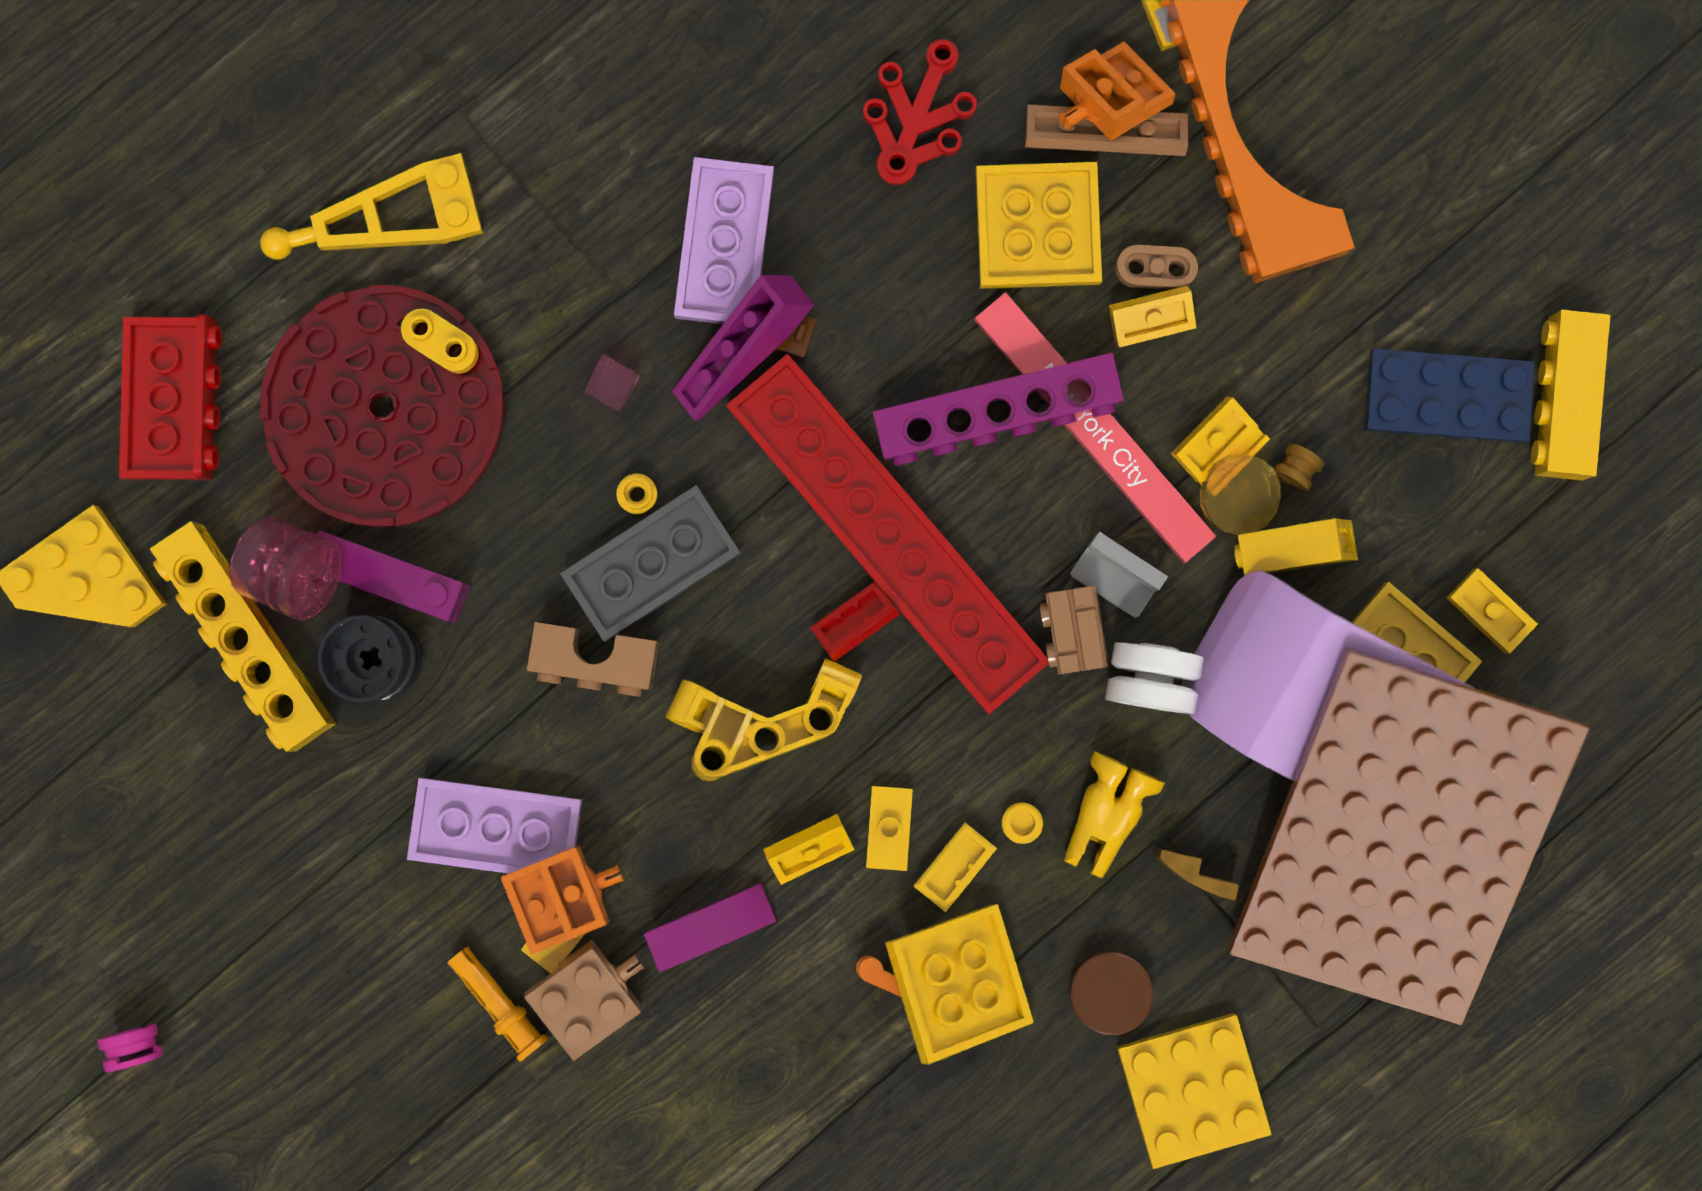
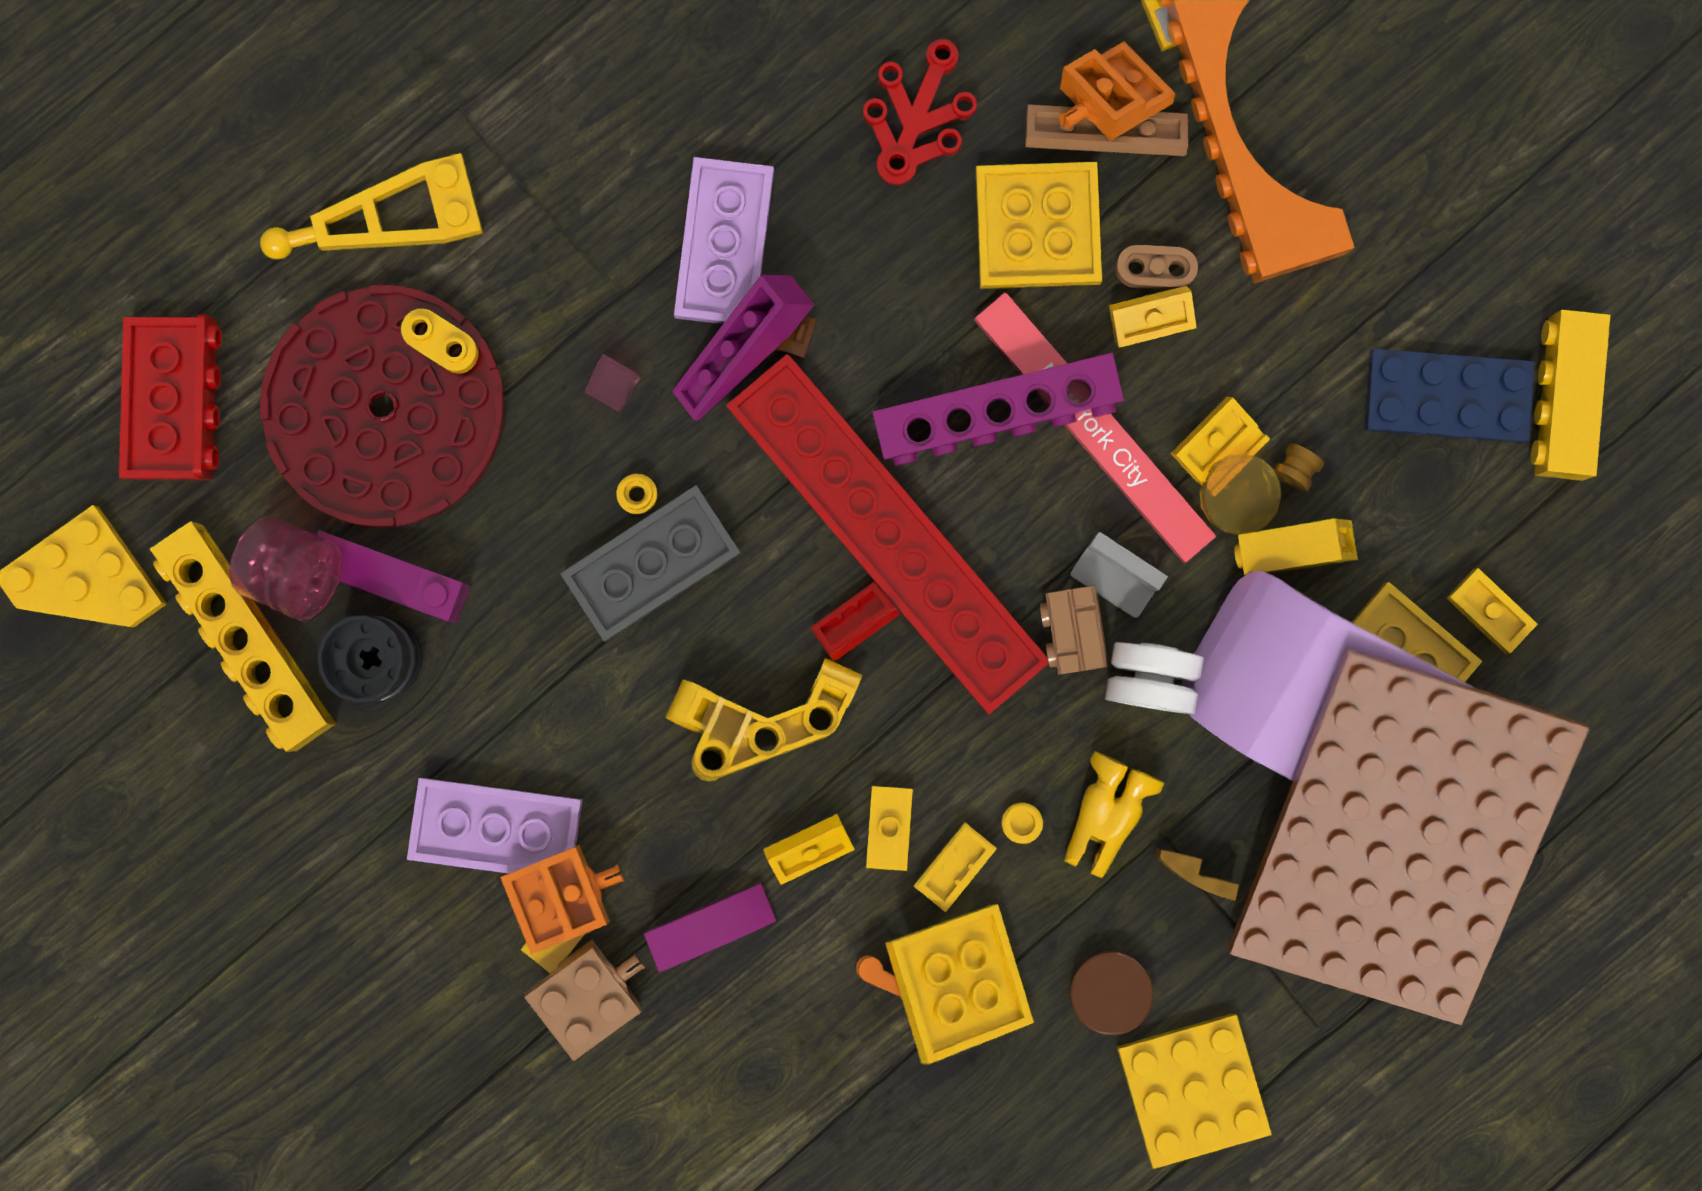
(129, 1043): dark pink wheel -> none
(509, 1018): light orange pin -> none
(556, 654): medium nougat arch -> none

